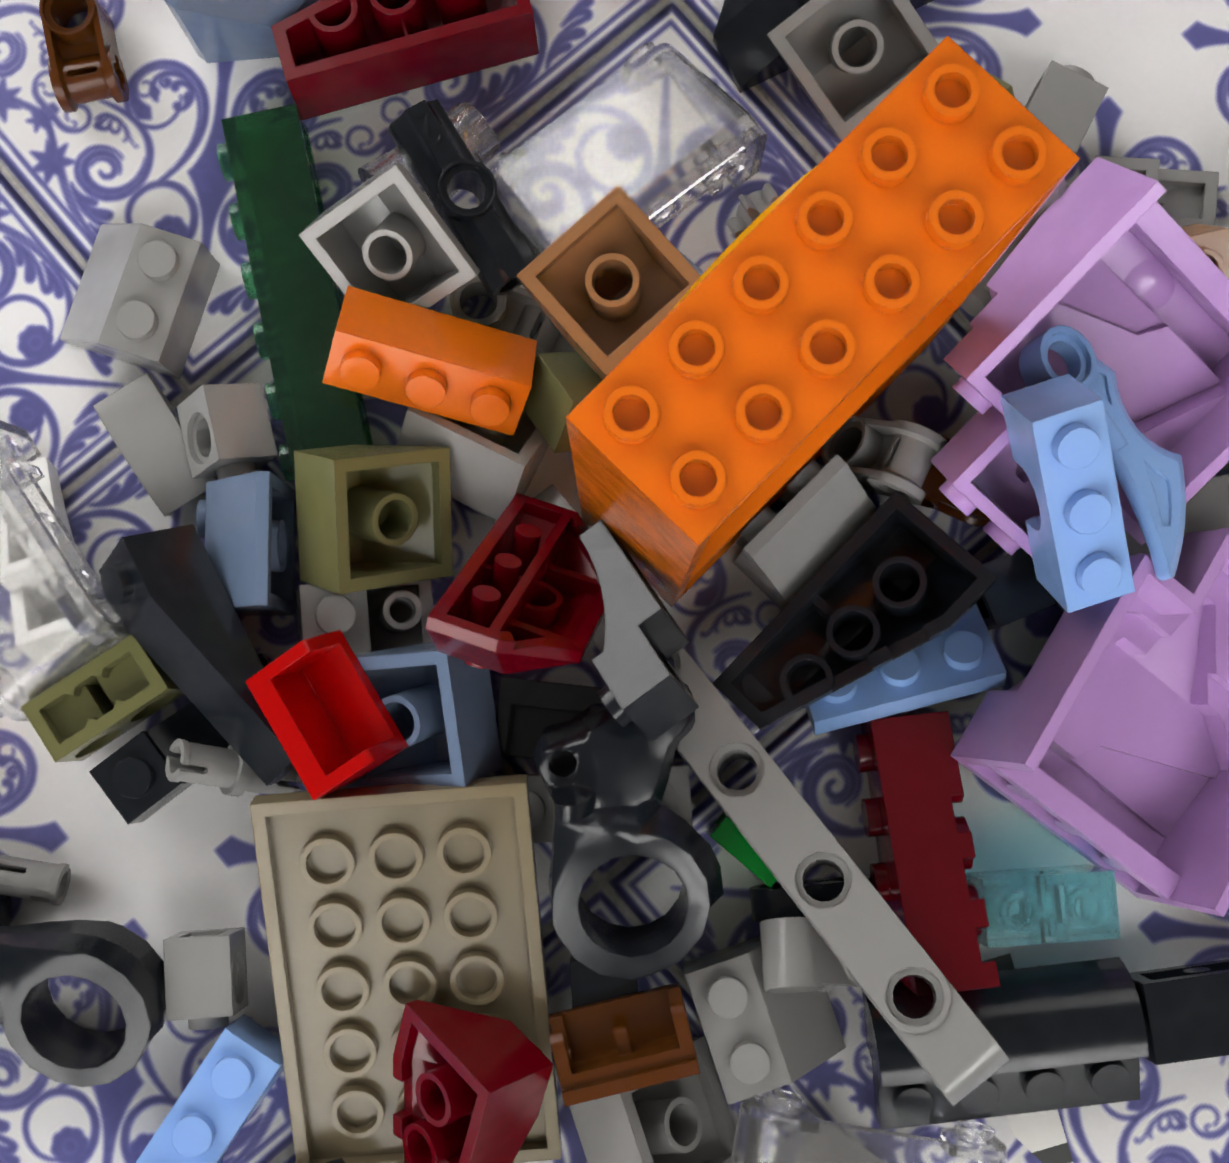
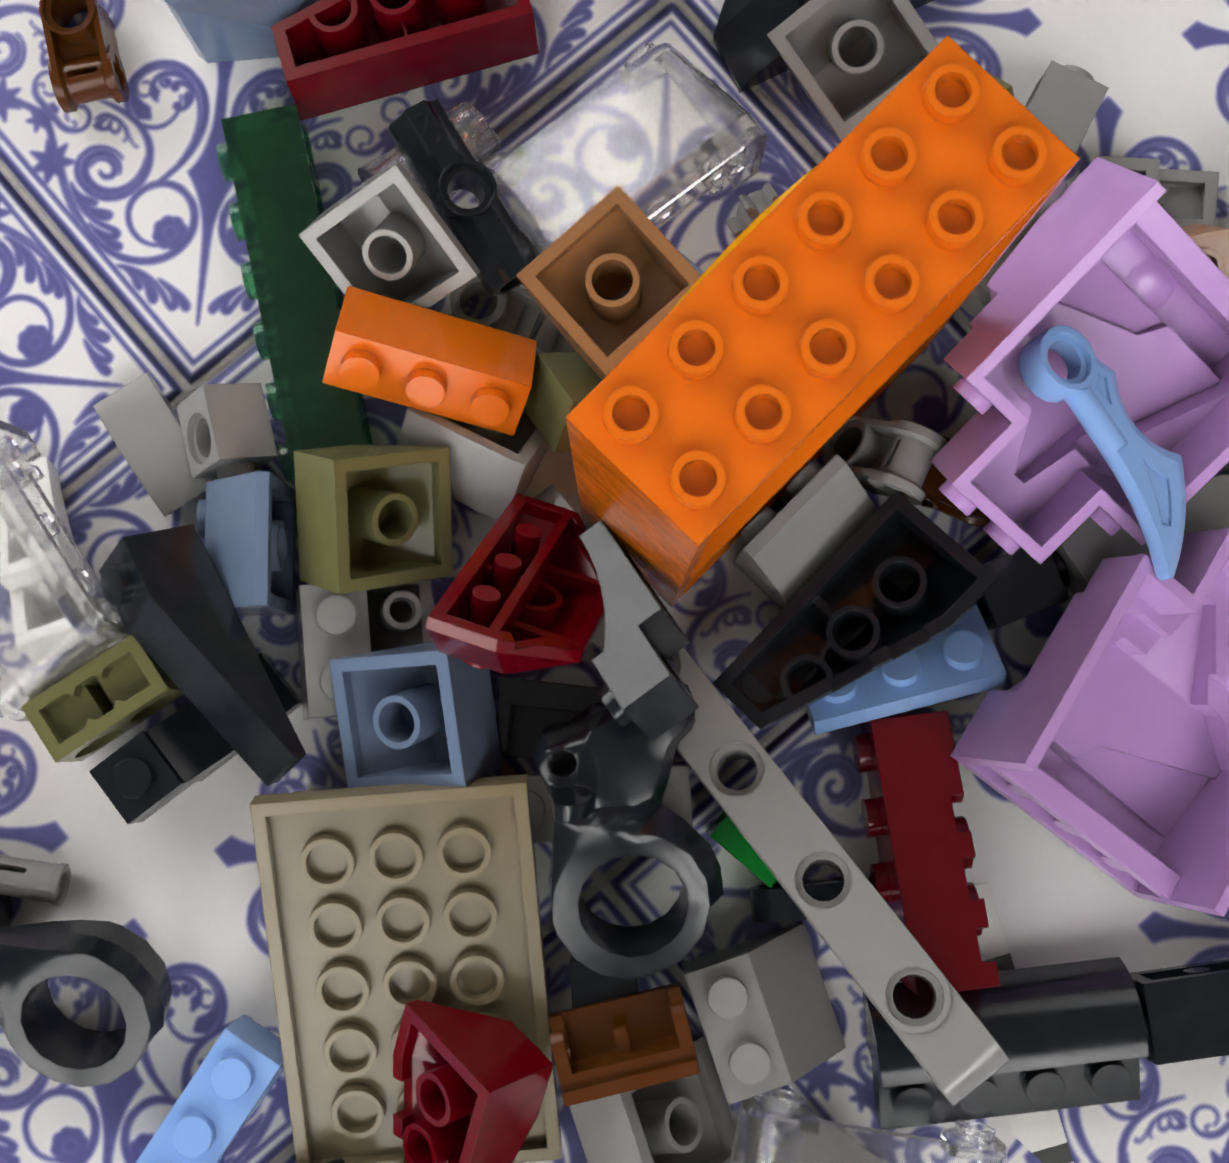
(142, 297): light grey slope -> none
(205, 976): light grey brick -> none
(221, 769): light grey pin -> none
(326, 713): red panel -> none
(798, 958): light grey piece -> none
(1047, 905): clear light blue brick -> none
(1066, 451): light blue arch -> none

